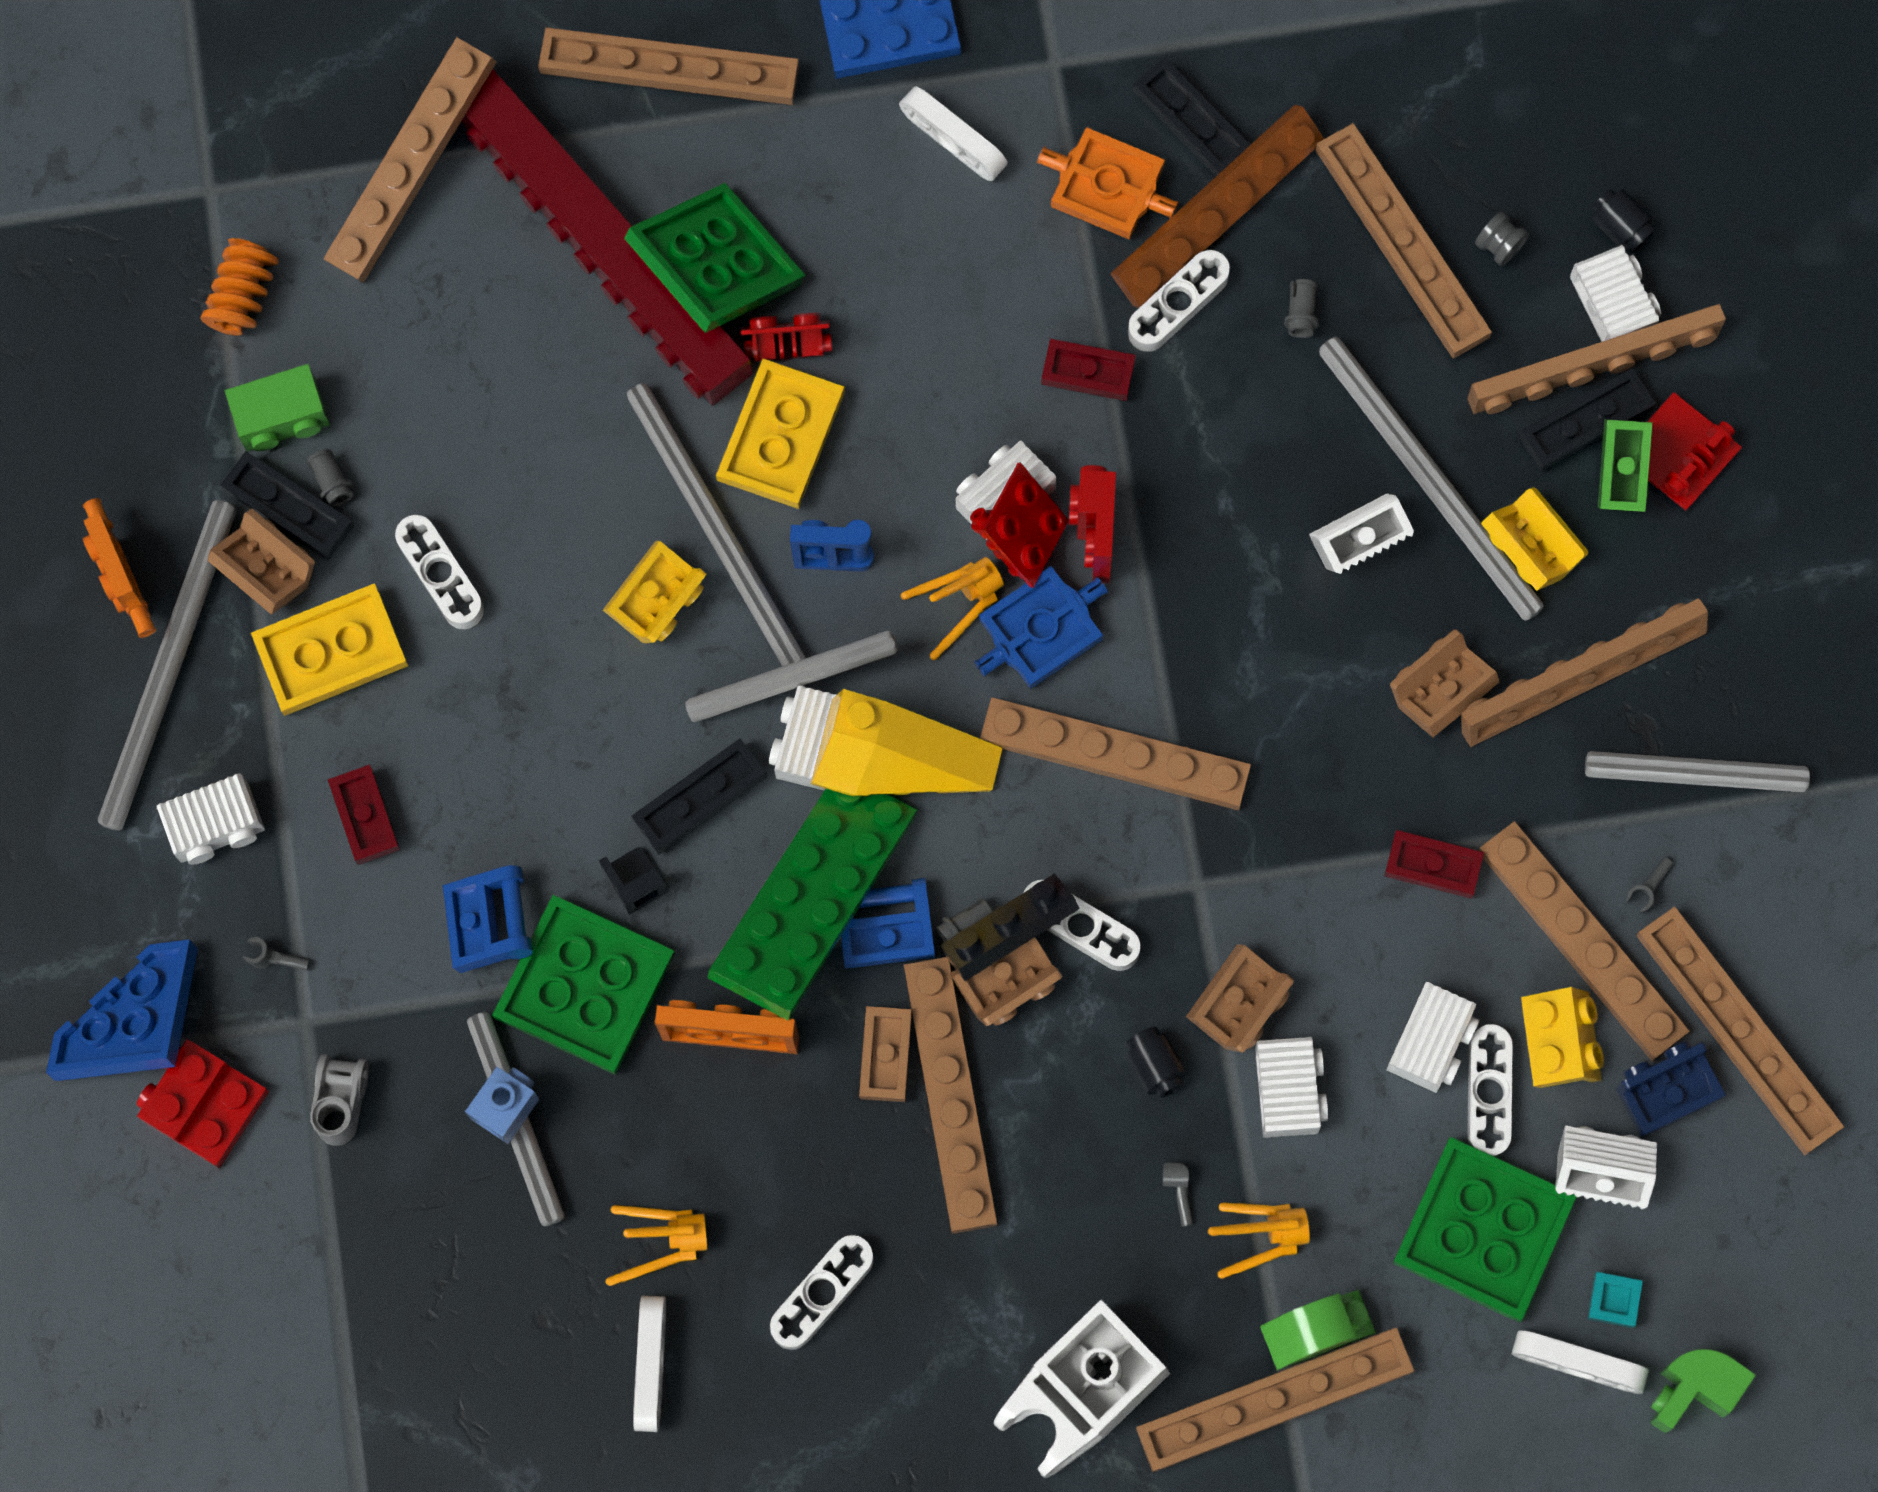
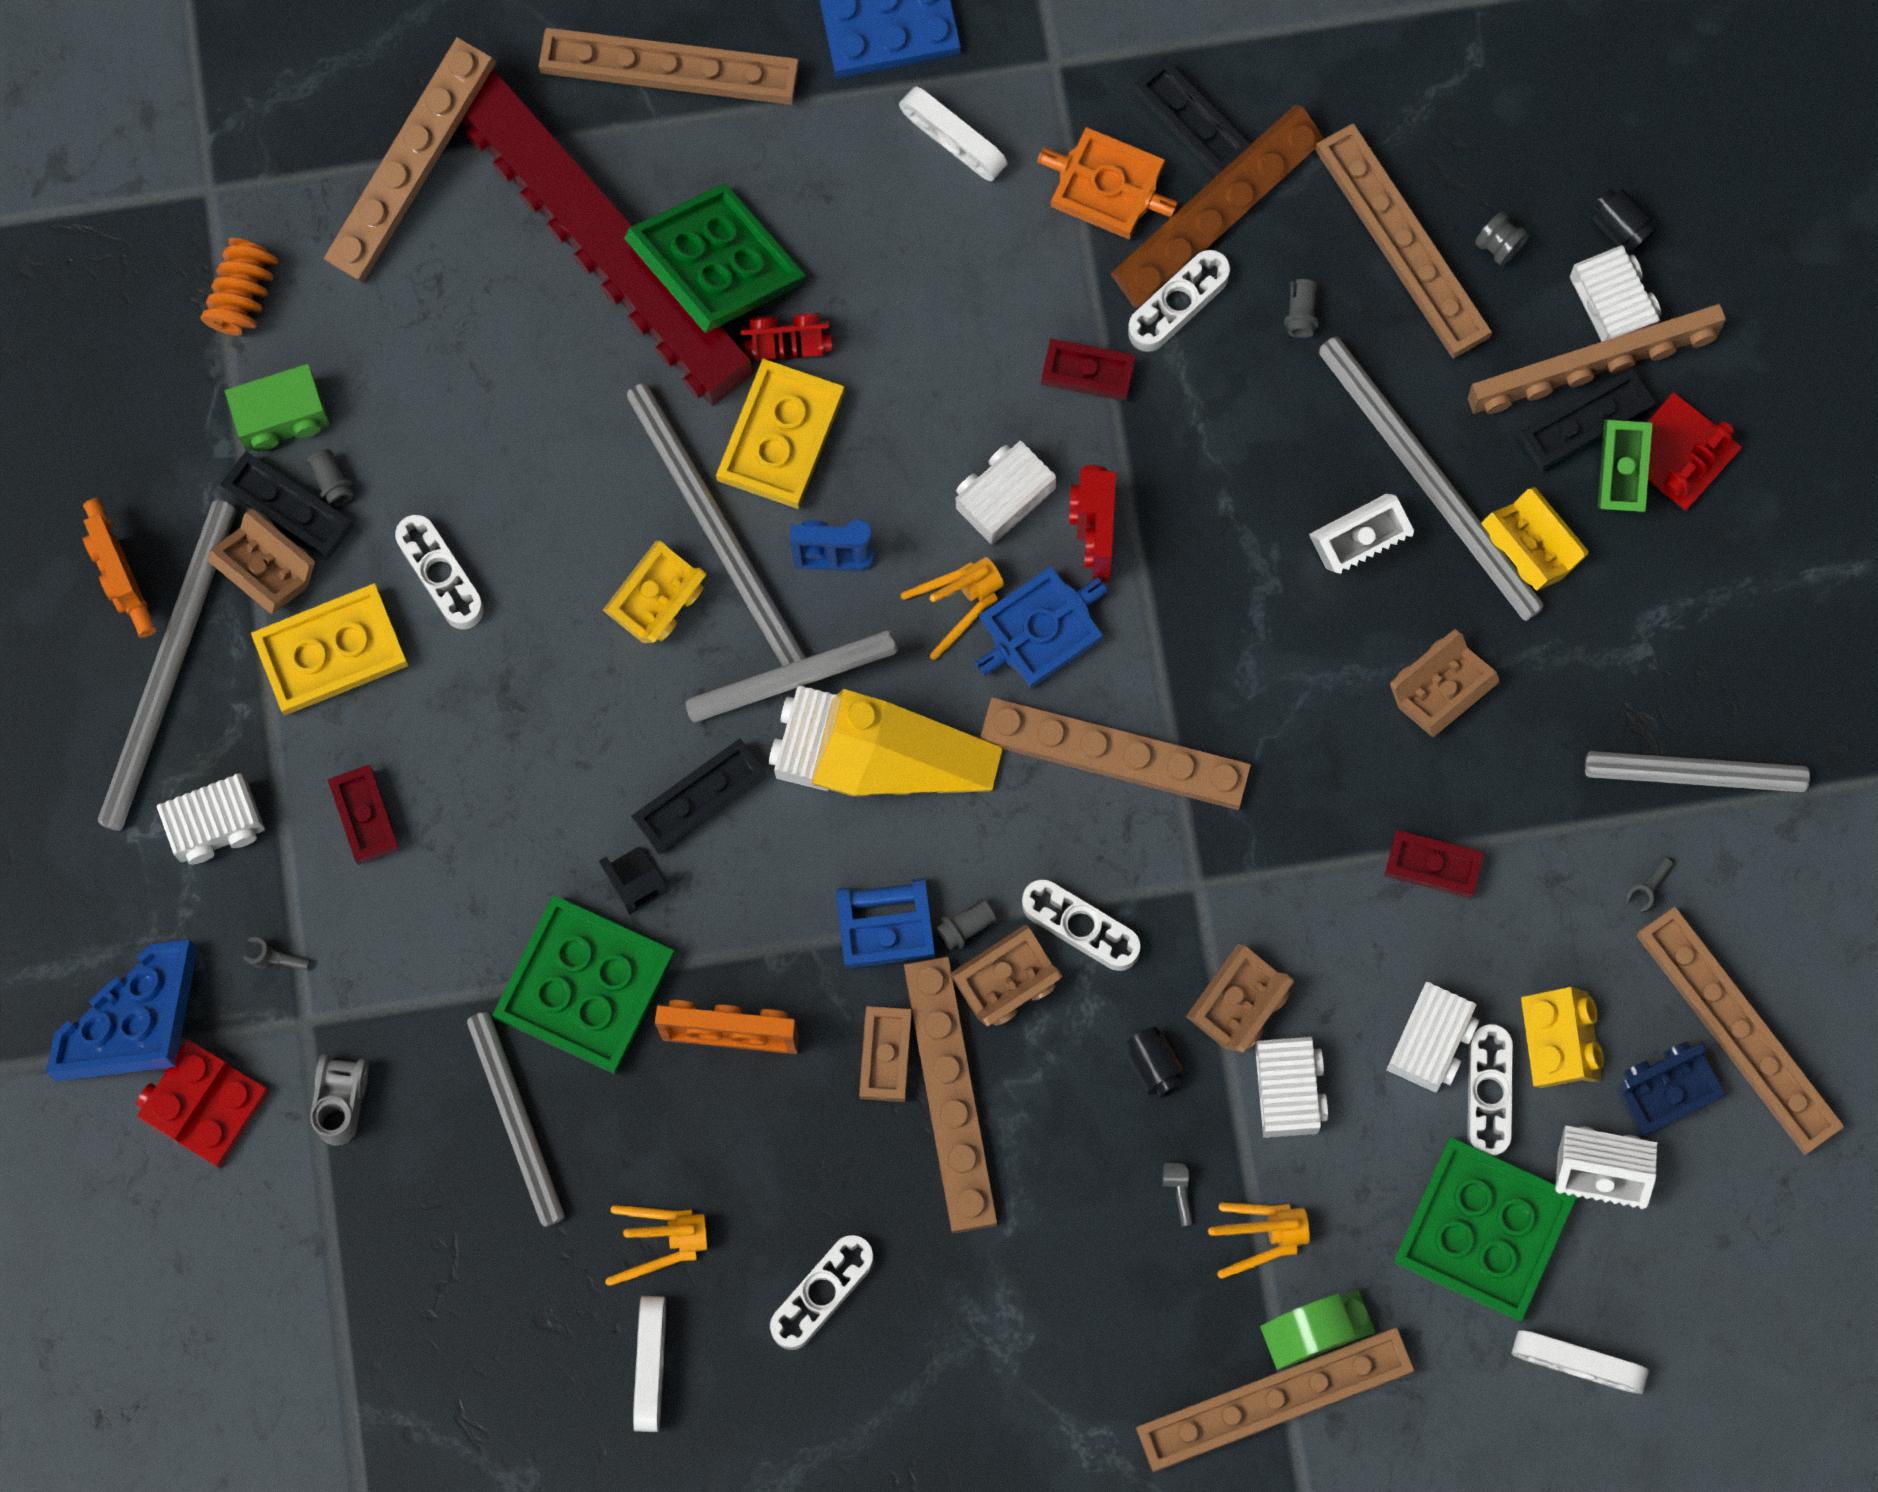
(473, 919): blue plate -> none
(503, 1103): medium blue brick -> none
(810, 898): green plate -> none
(1009, 927): black plate -> none
(1021, 526): red hinge -> none
(1066, 1392): white brick -> none
(1573, 677): medium nougat plate -> none
(1583, 941): medium nougat plate -> none
(1614, 1300): teal plate -> none
(1701, 1375): bright green brick -> none

